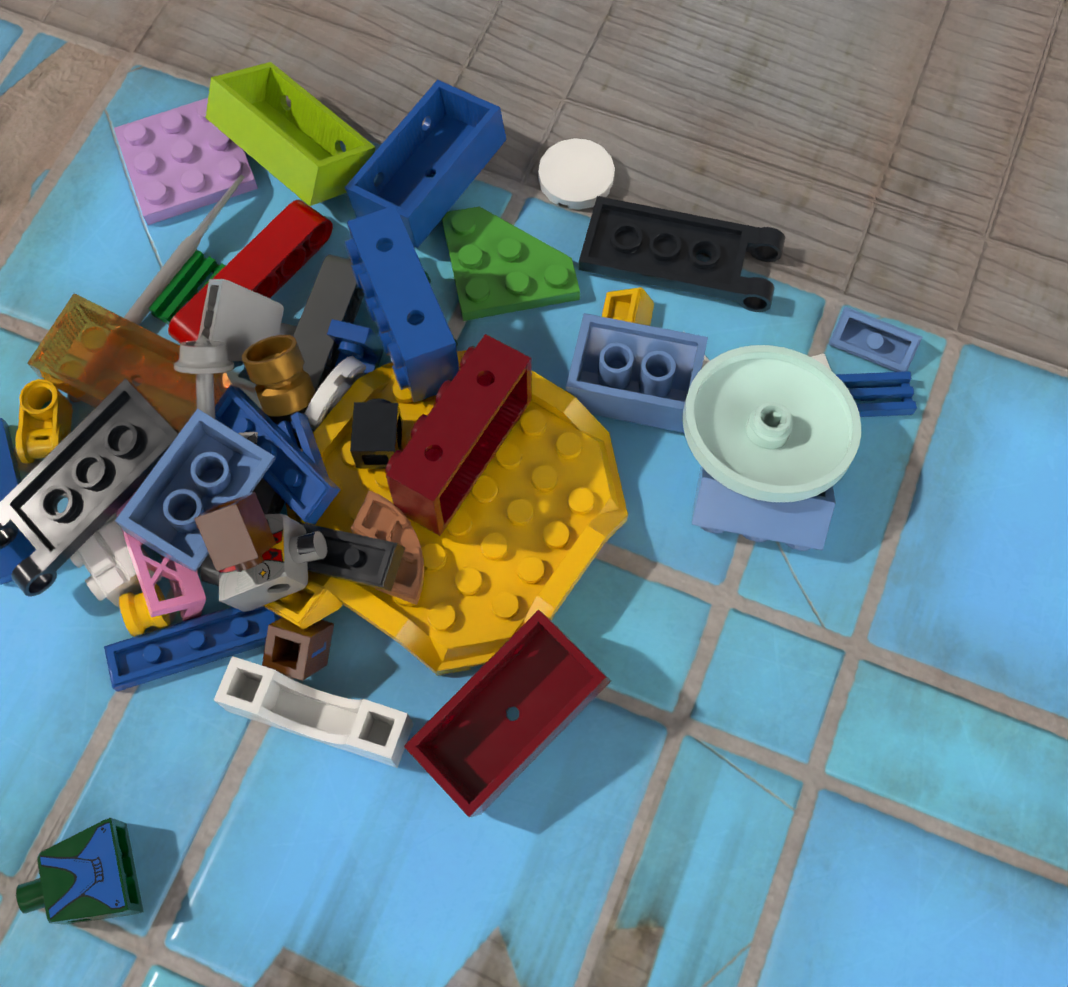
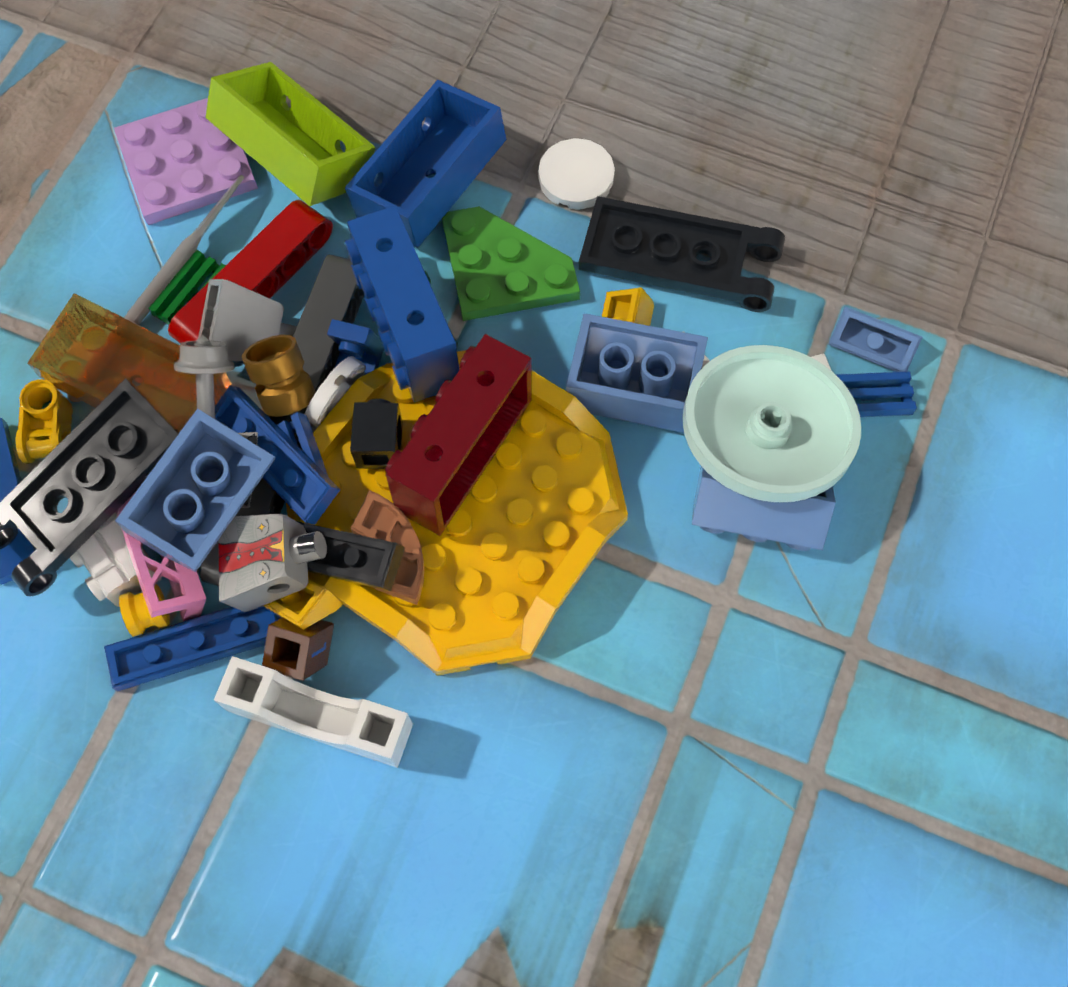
(85, 877): torso -> none
(236, 533): brick -> none
(473, 743): dark red piece -> none

